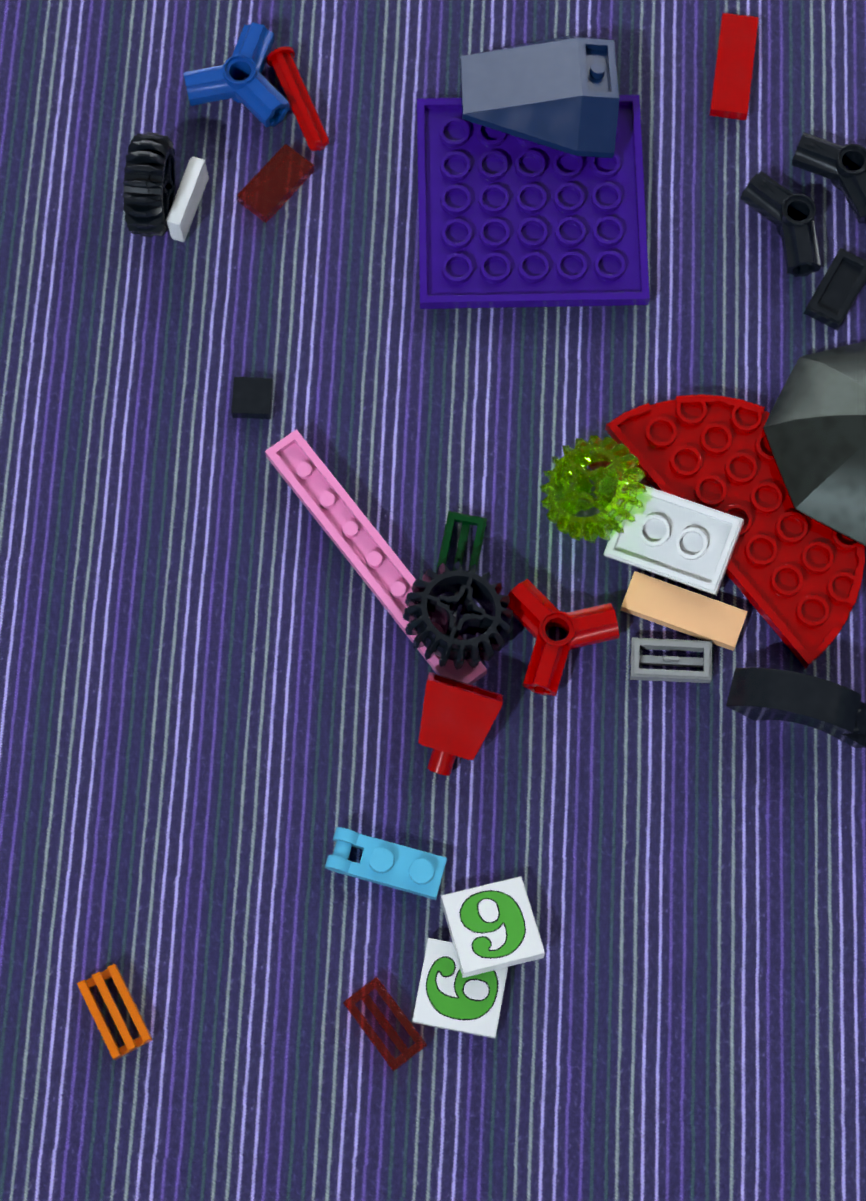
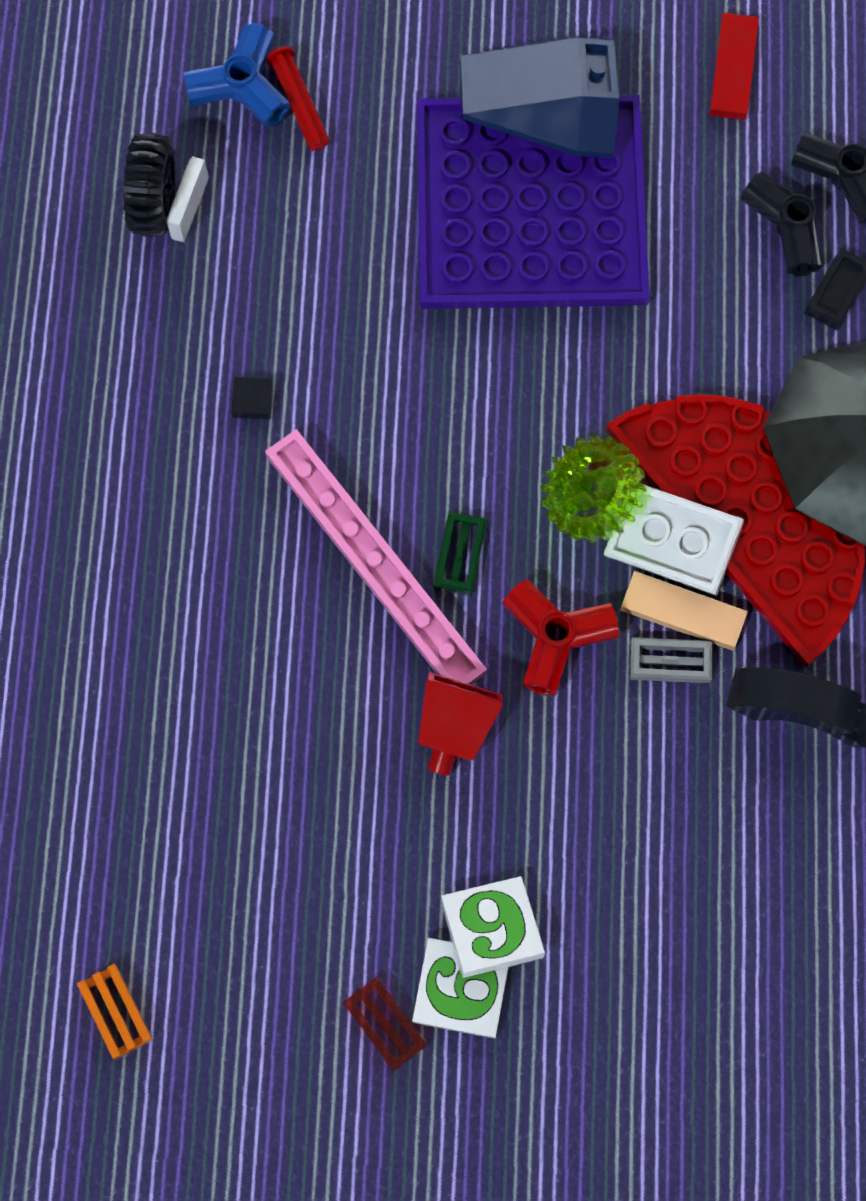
(275, 183): clear red tile -> none
(387, 863): medium azure plate -> none
(491, 625): black gear -> none

